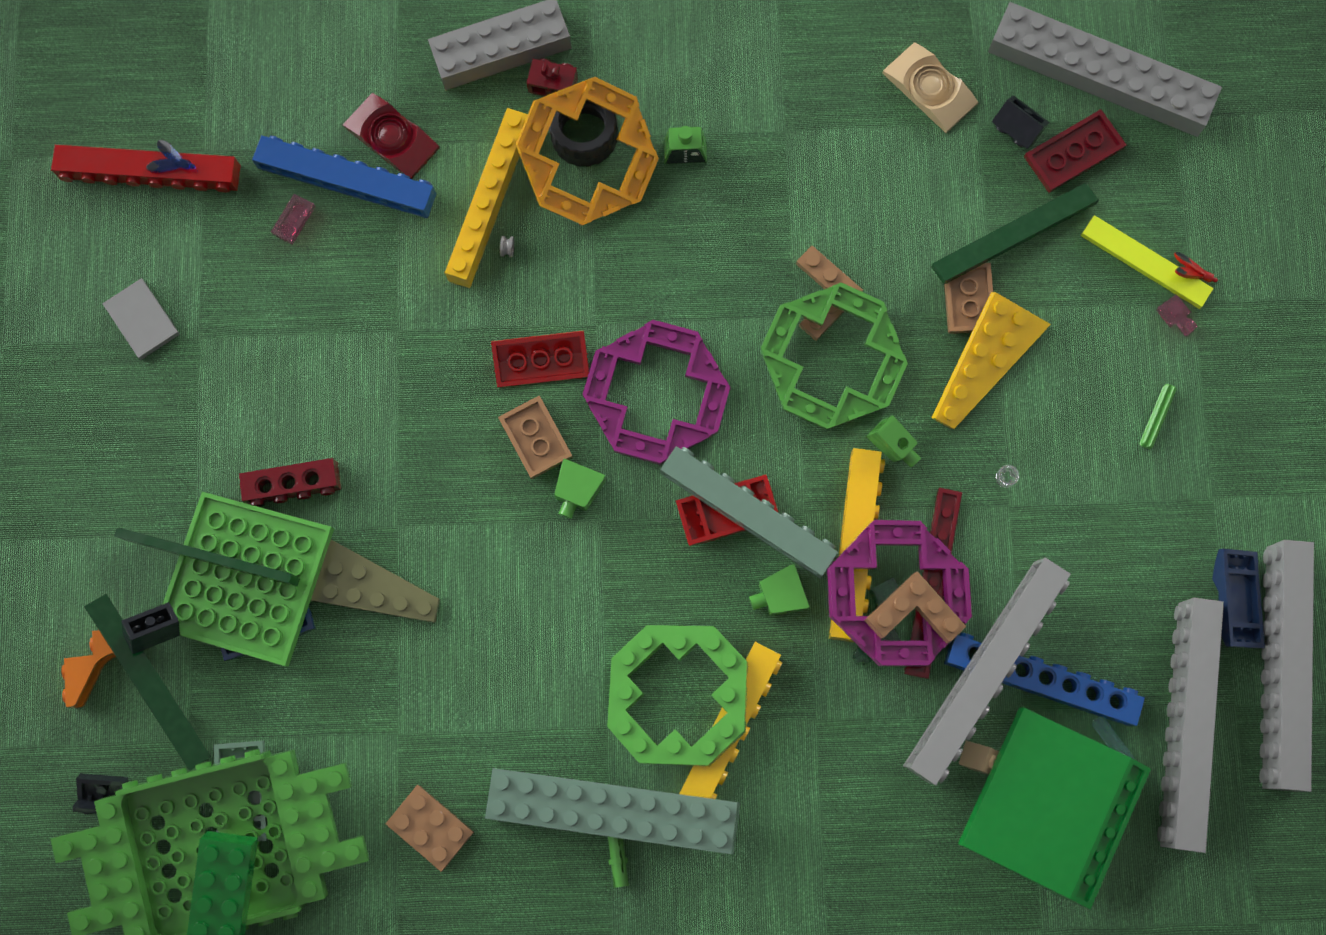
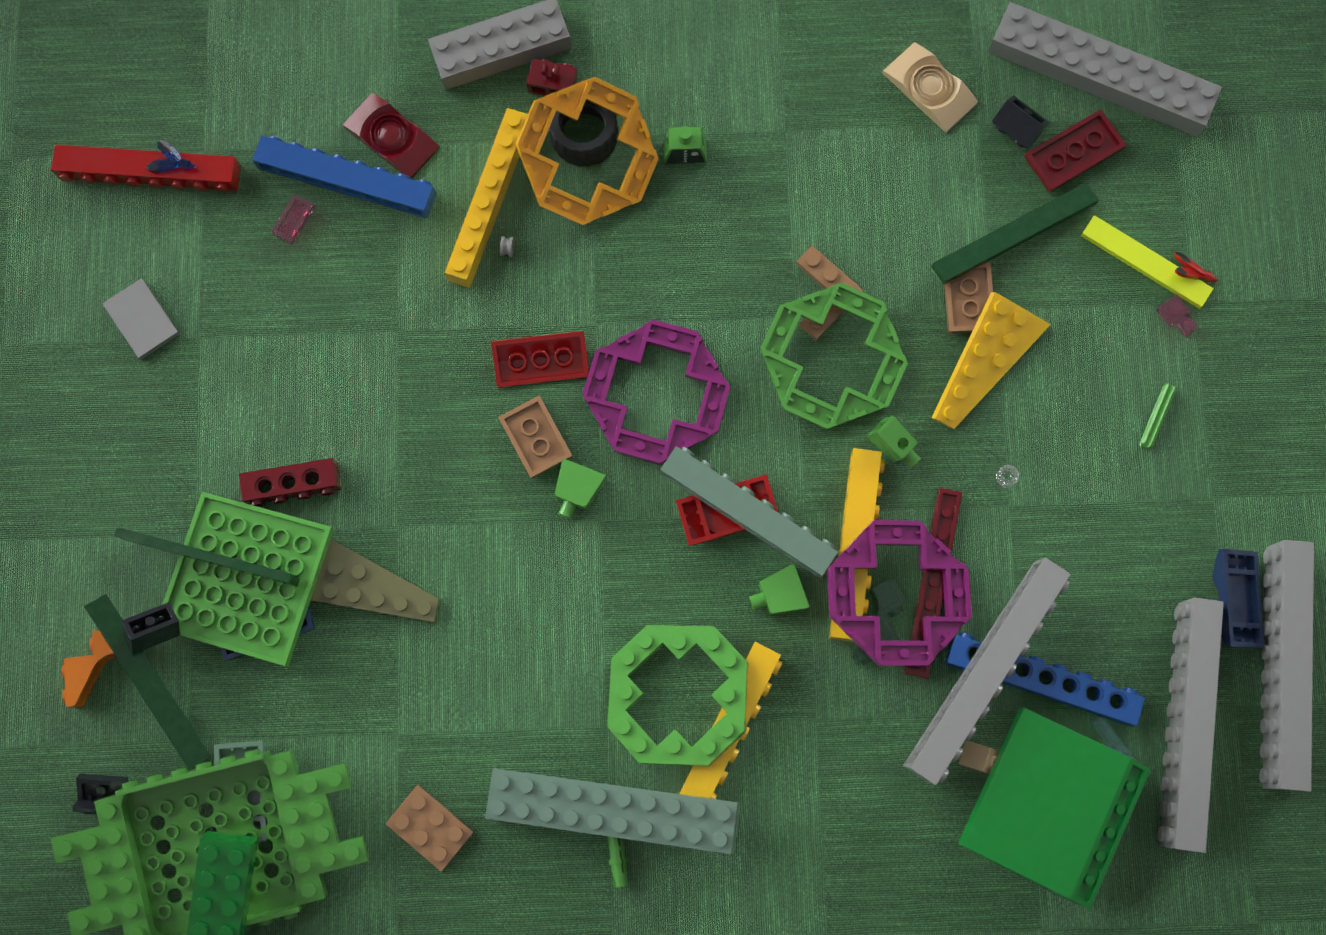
(919, 595): medium nougat plate -> none

